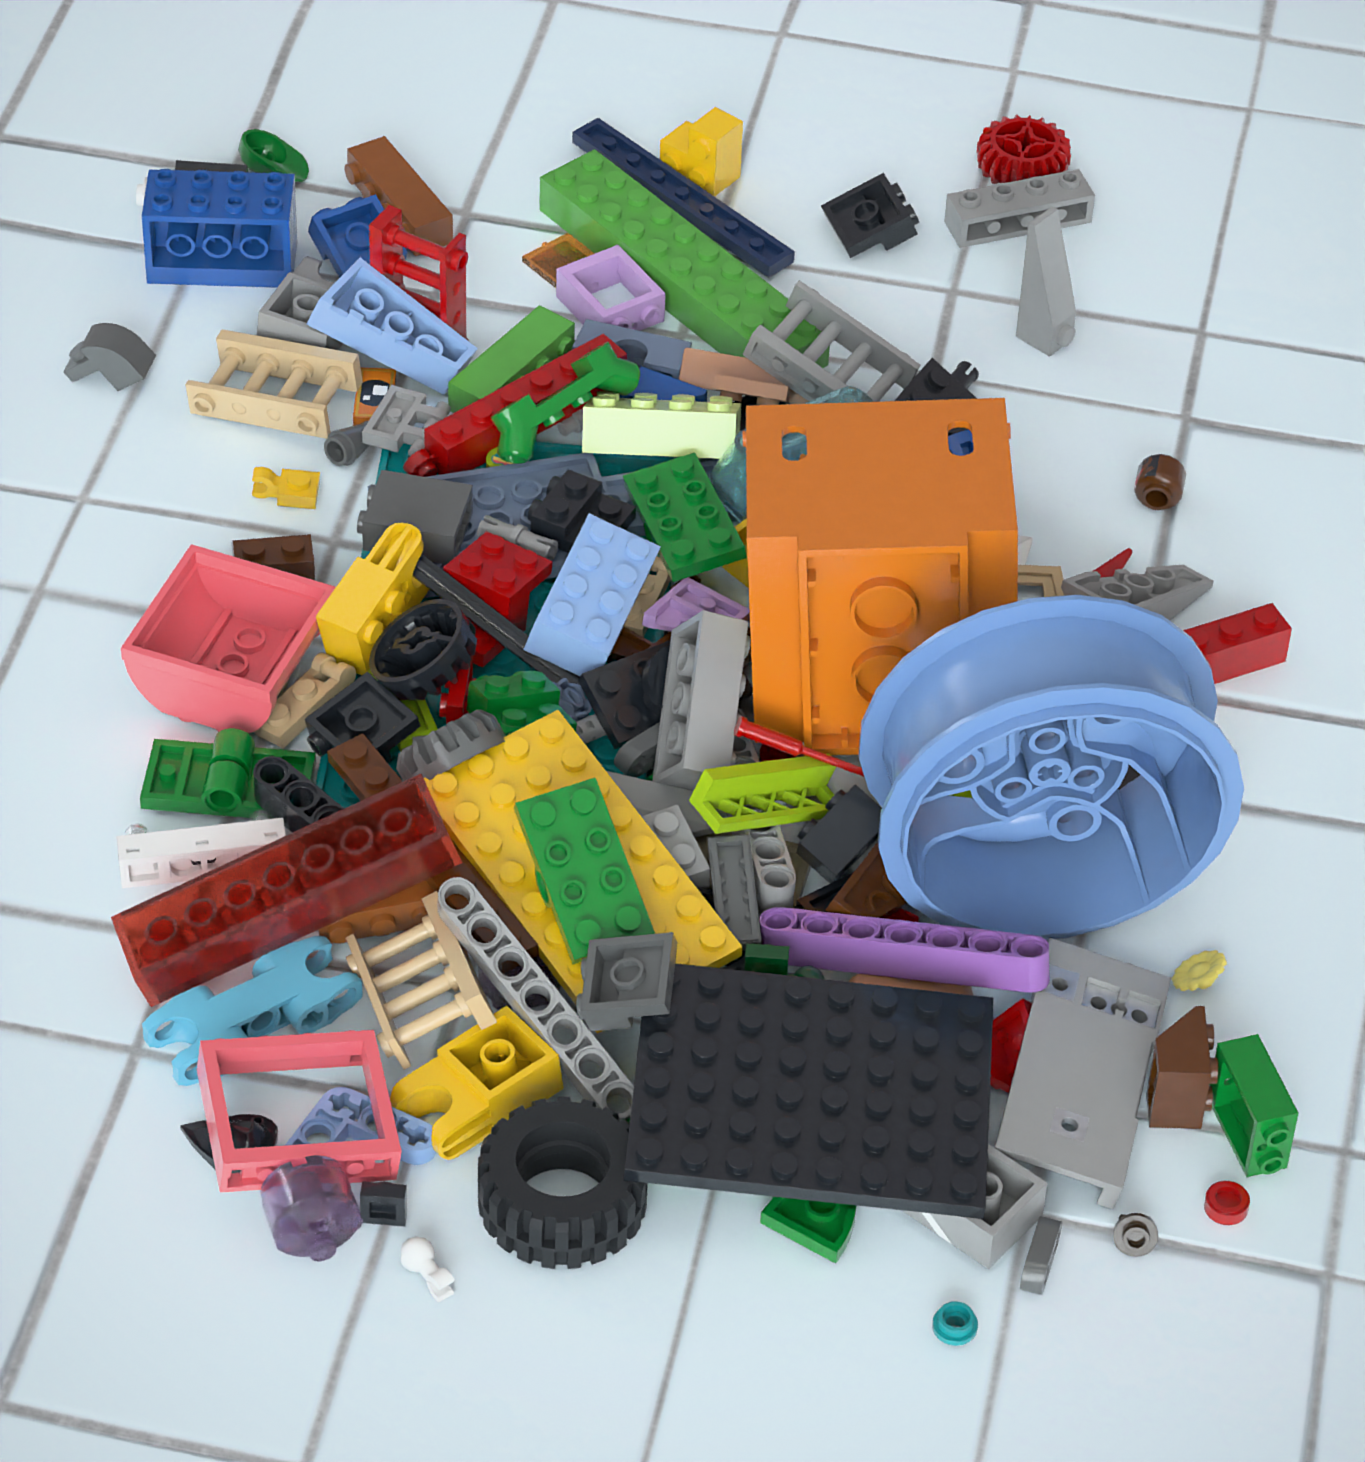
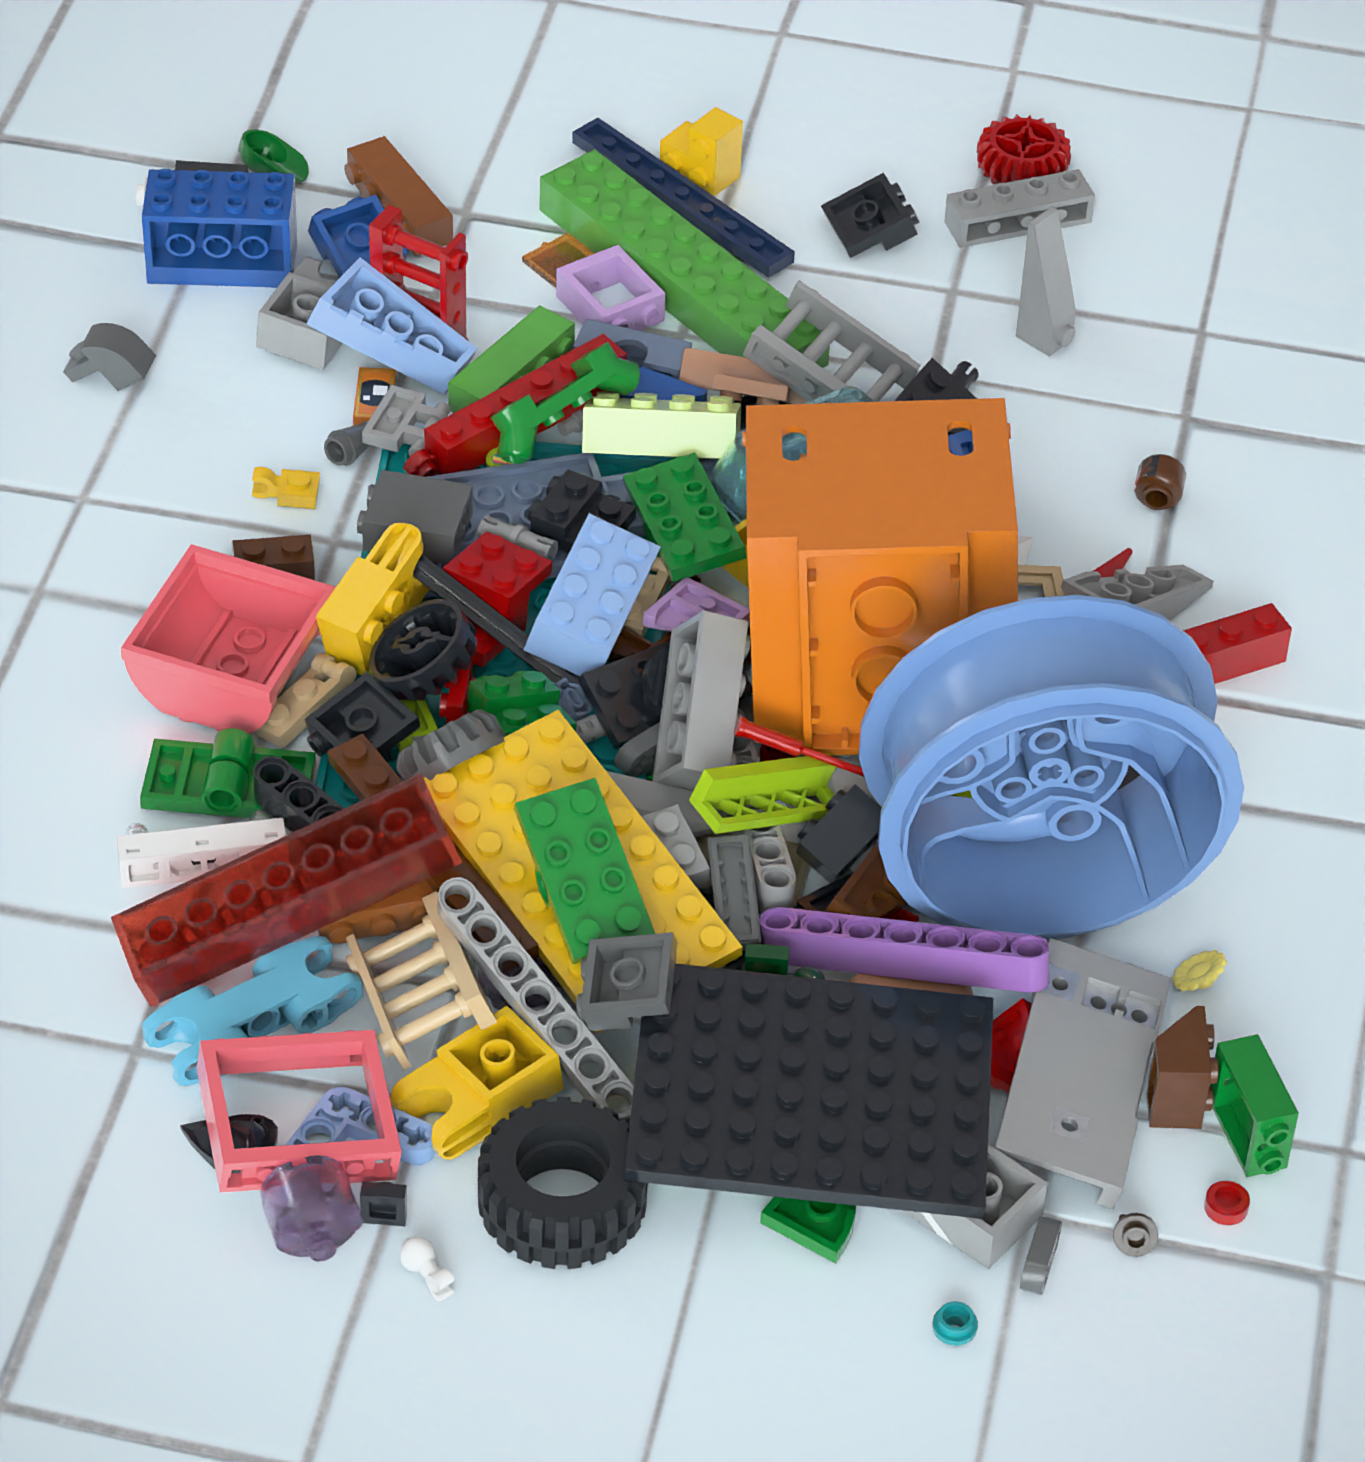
(277, 359): tan fence -> none

